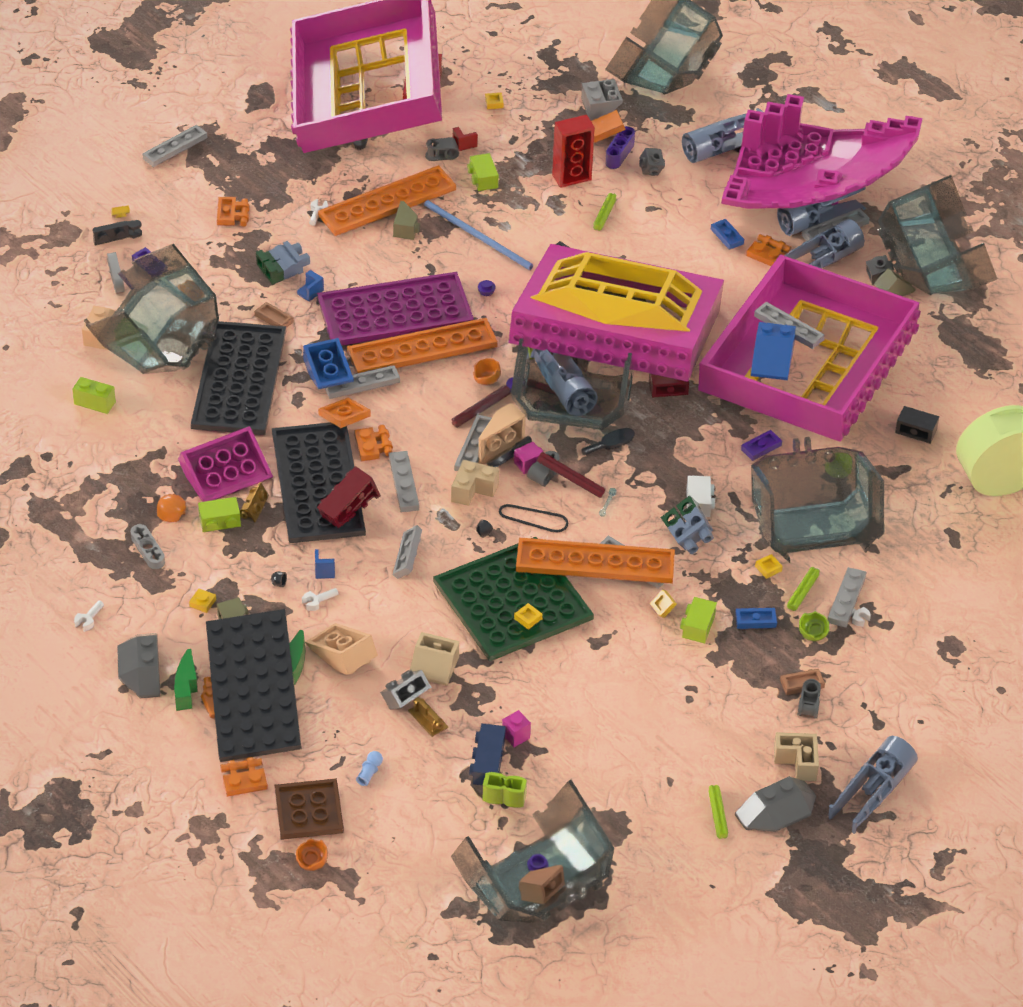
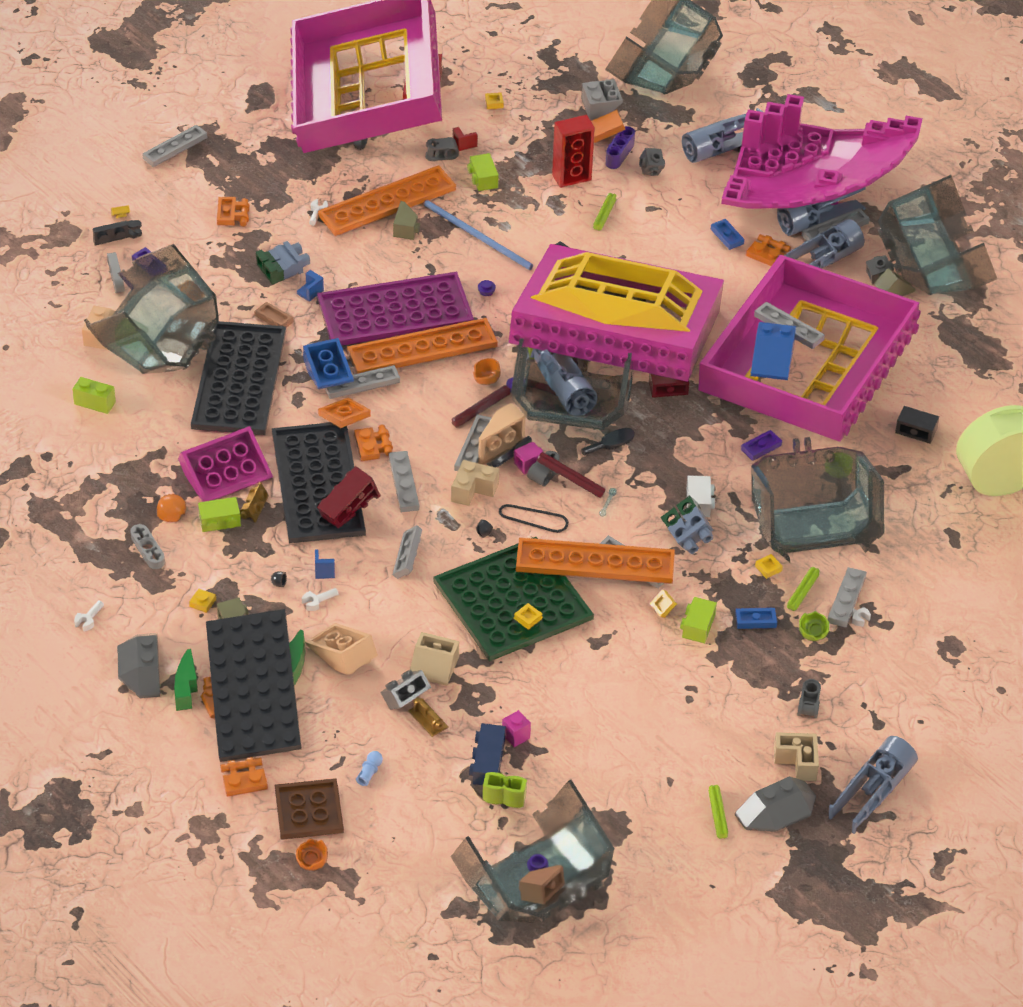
(794, 682): nougat tile -> none

